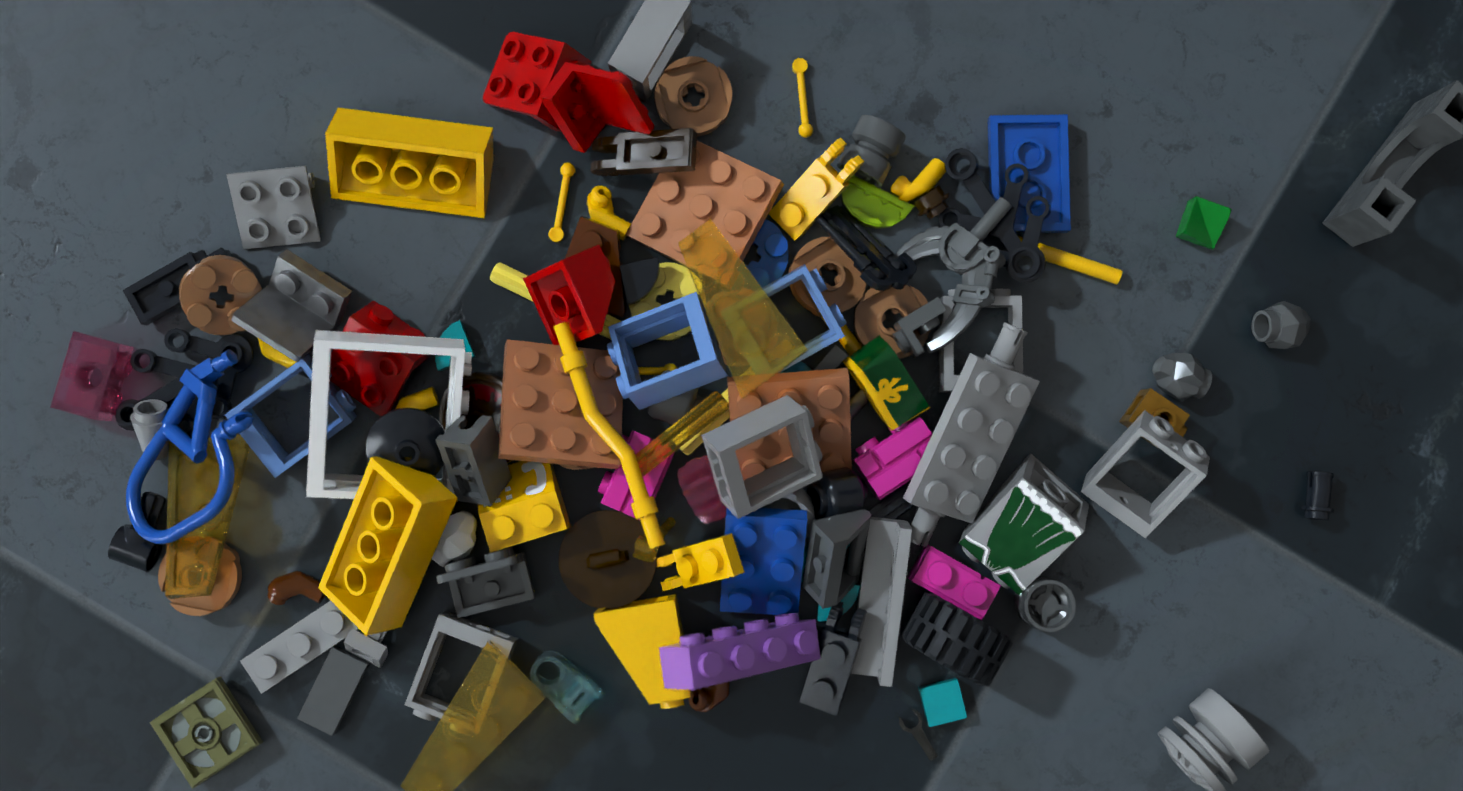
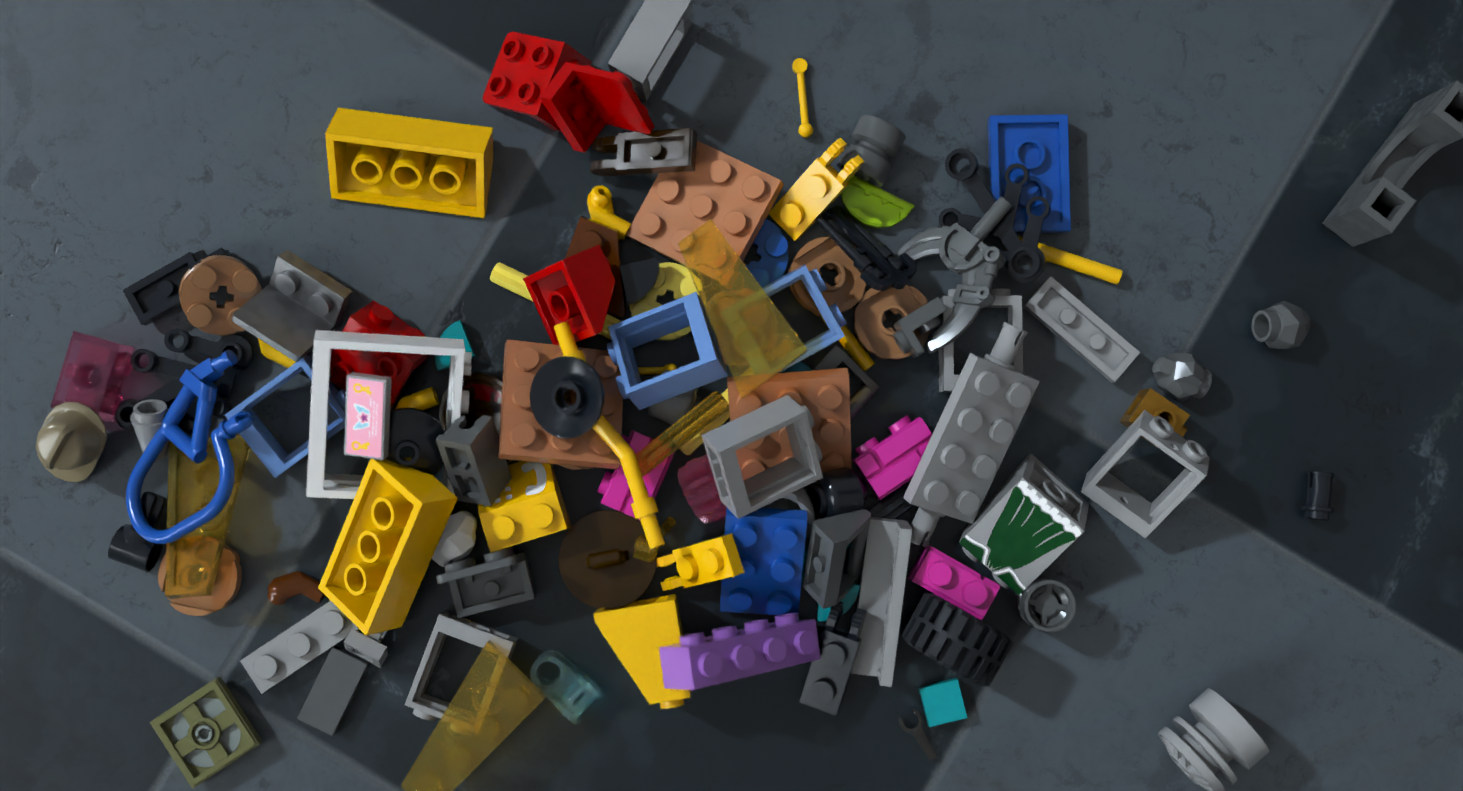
(71, 441): none -> dark tan piece
(274, 206): light grey hinge -> none
(367, 416): none -> tile
(552, 400): none -> black dish
(556, 234): yellow hinge -> none
(706, 78): medium nougat plate -> none
(709, 697): reddish brown arm -> none
(886, 383): dark green piece -> none
(922, 183): yellow arm -> none
(932, 202): dark brown plate -> none
(1081, 329): none -> light grey plate
(1203, 222): green slope -> none

